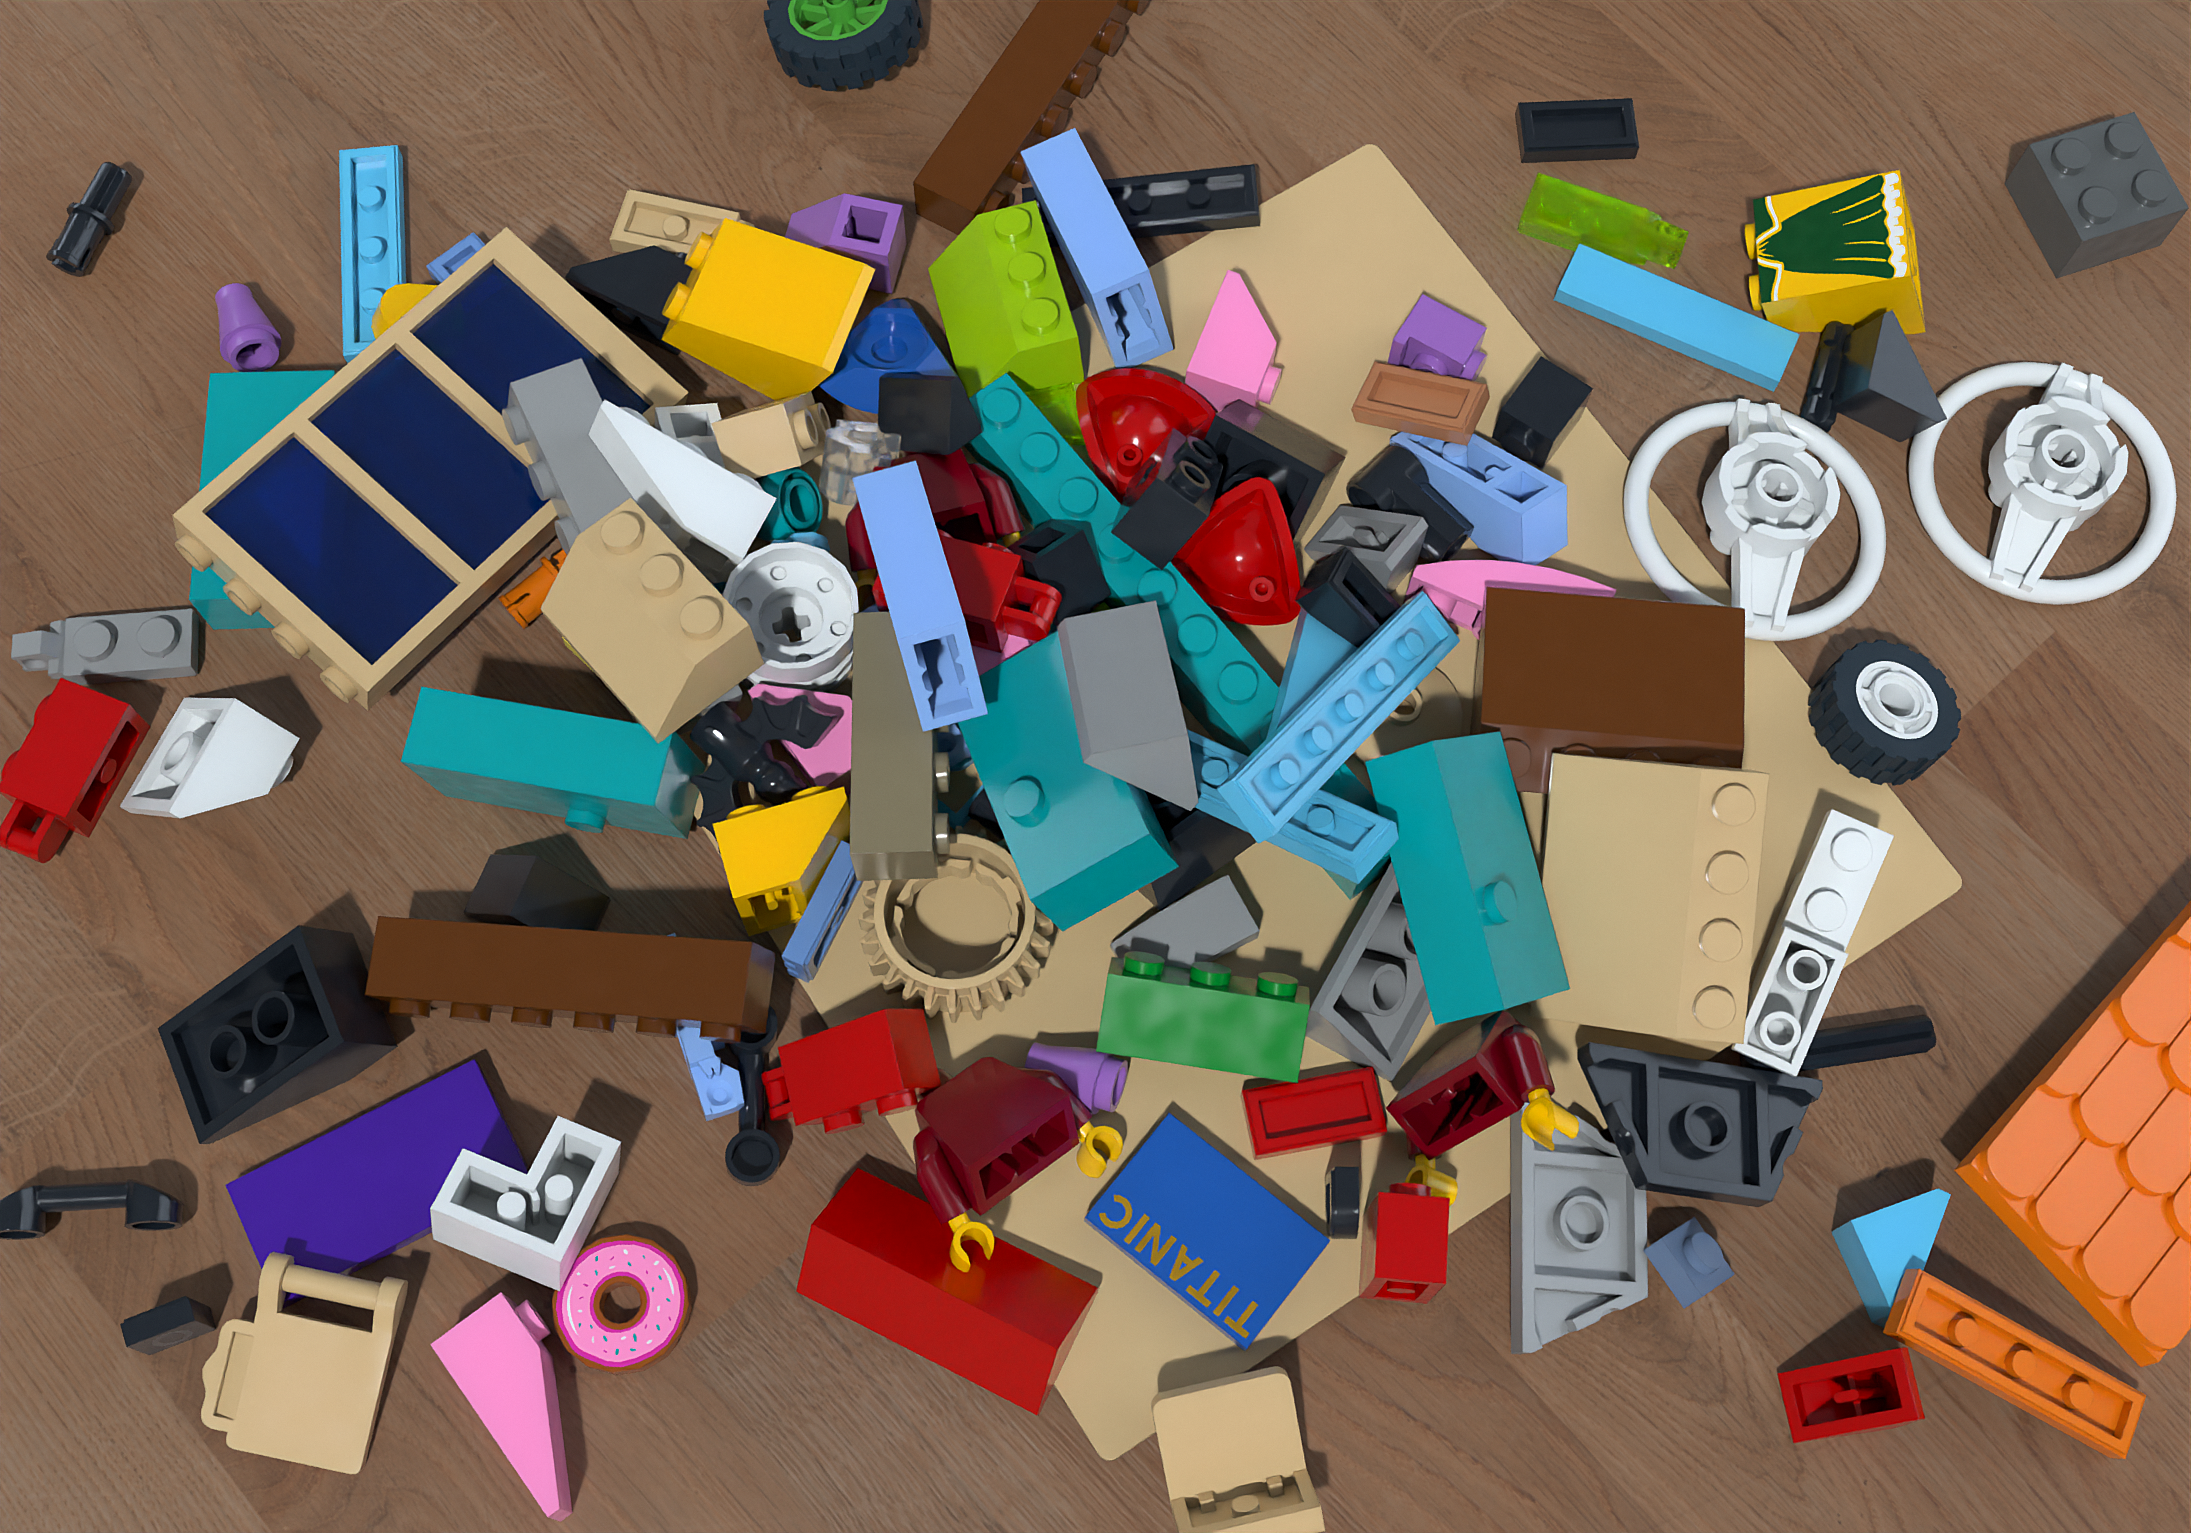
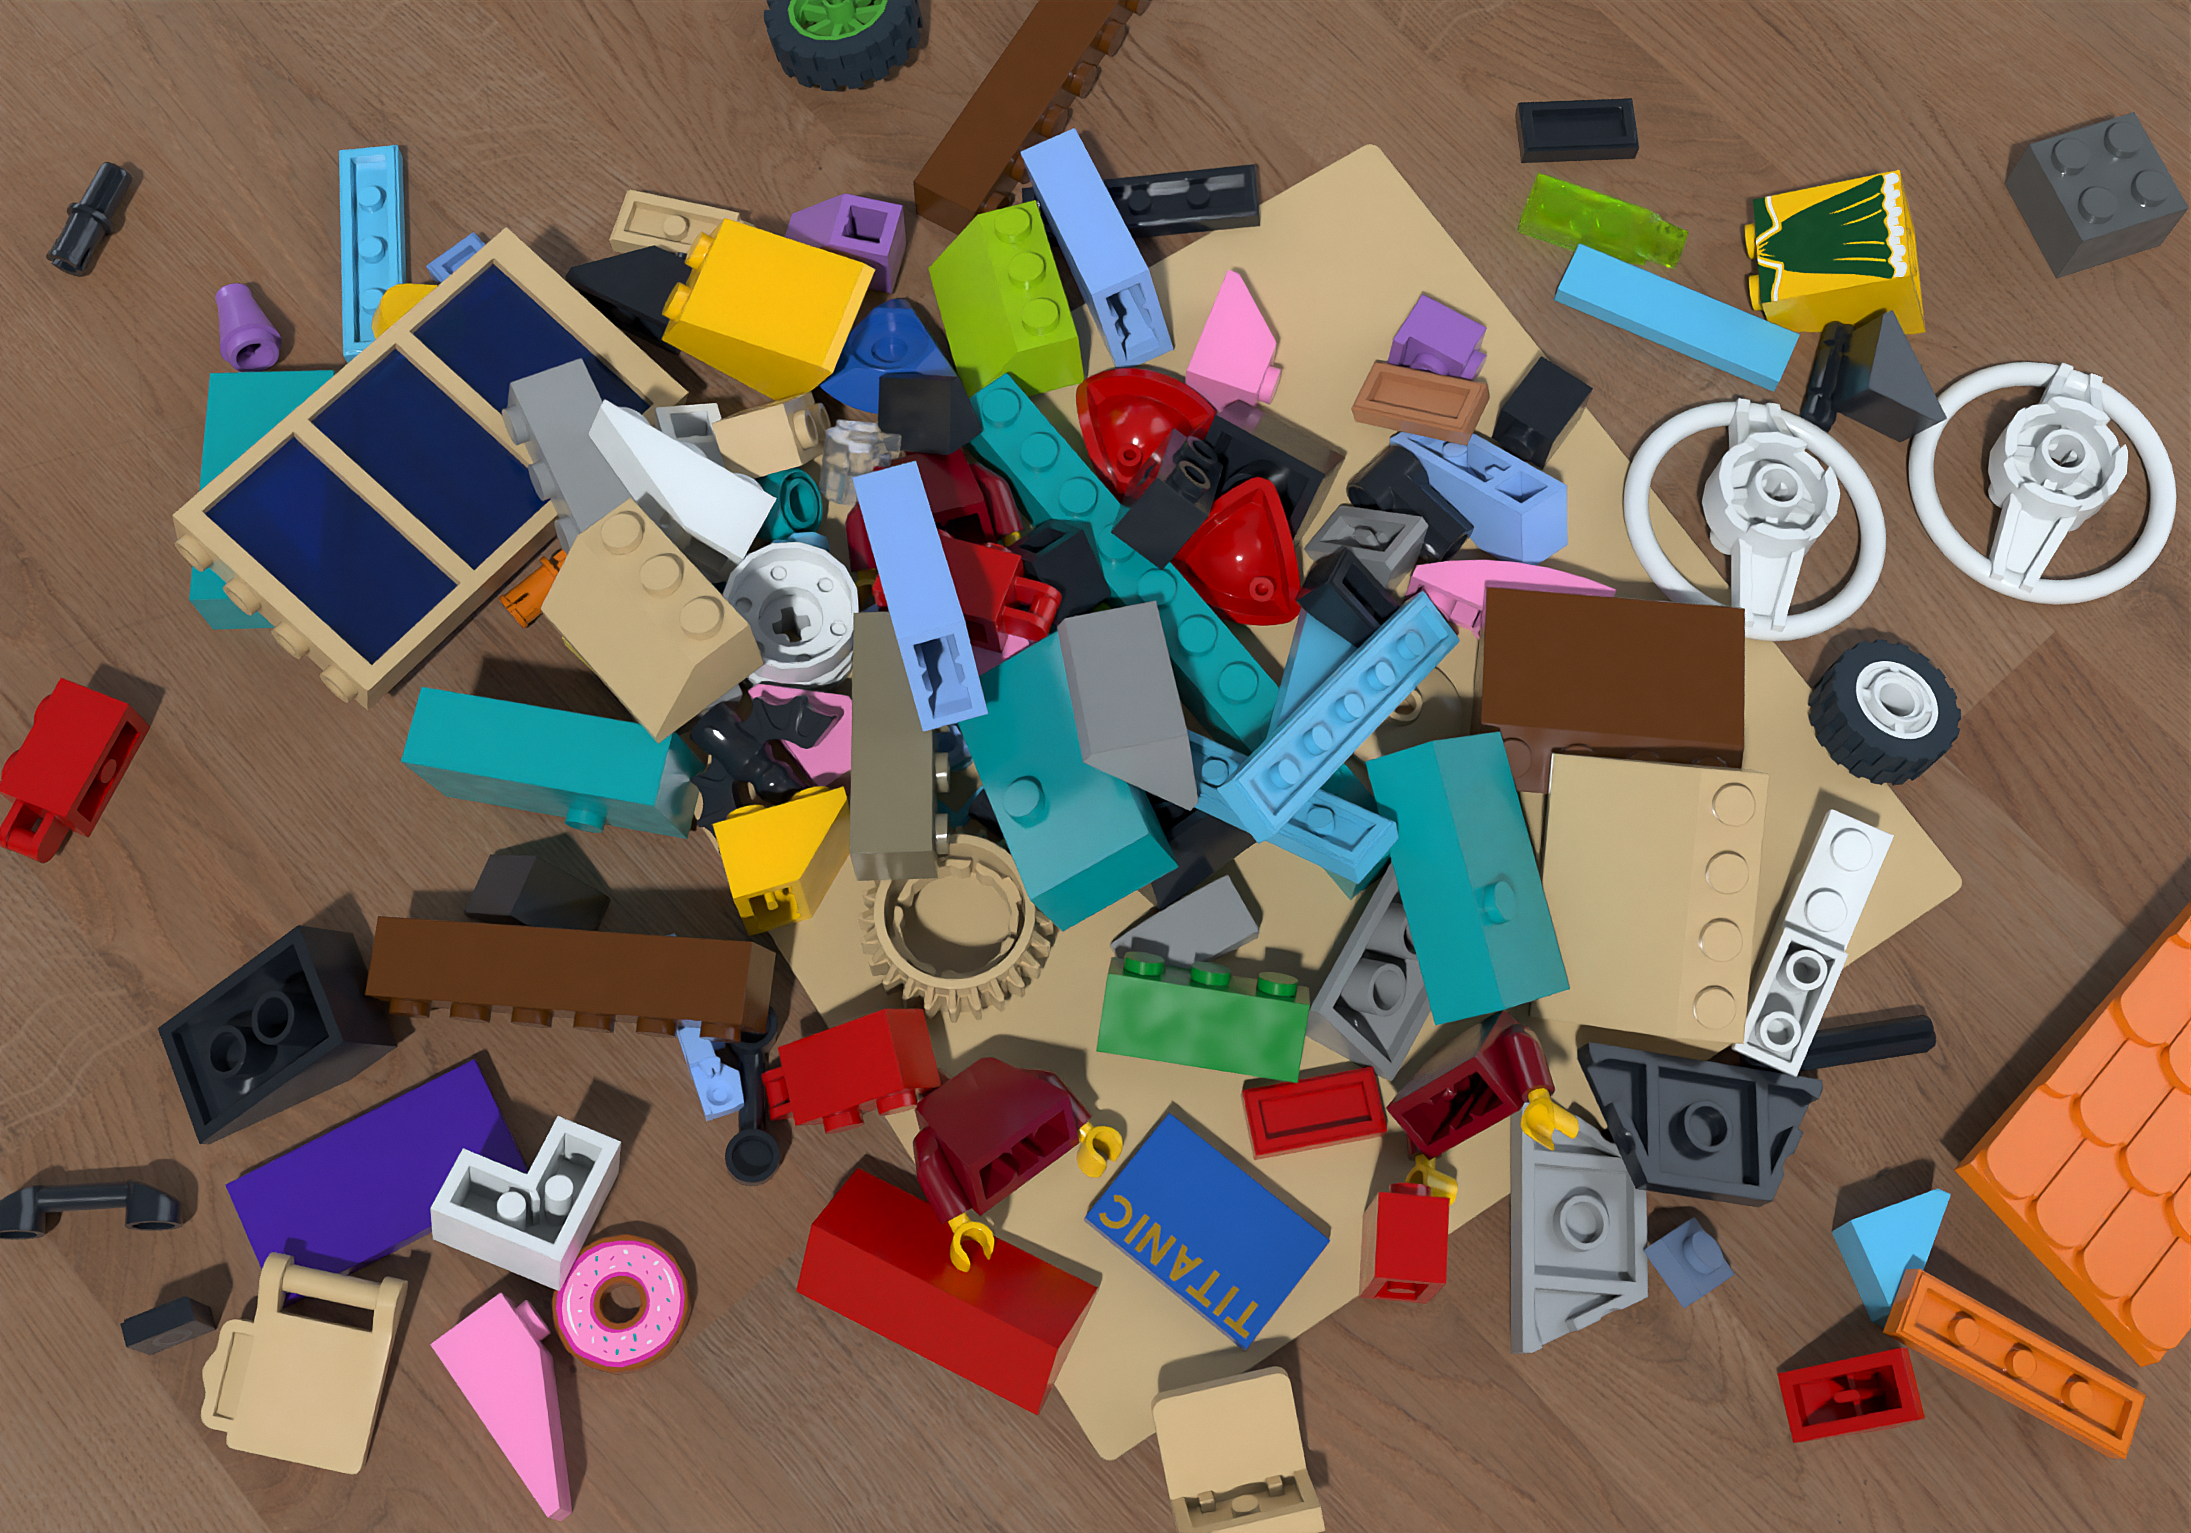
(113, 647): light grey hinge -> none
(211, 759): white slope -> none
(822, 916): medium blue tile -> none
(1060, 409): clear neon green tile -> none
(1091, 1075): medium lavender cone -> none
(1342, 1202): black tile -> none

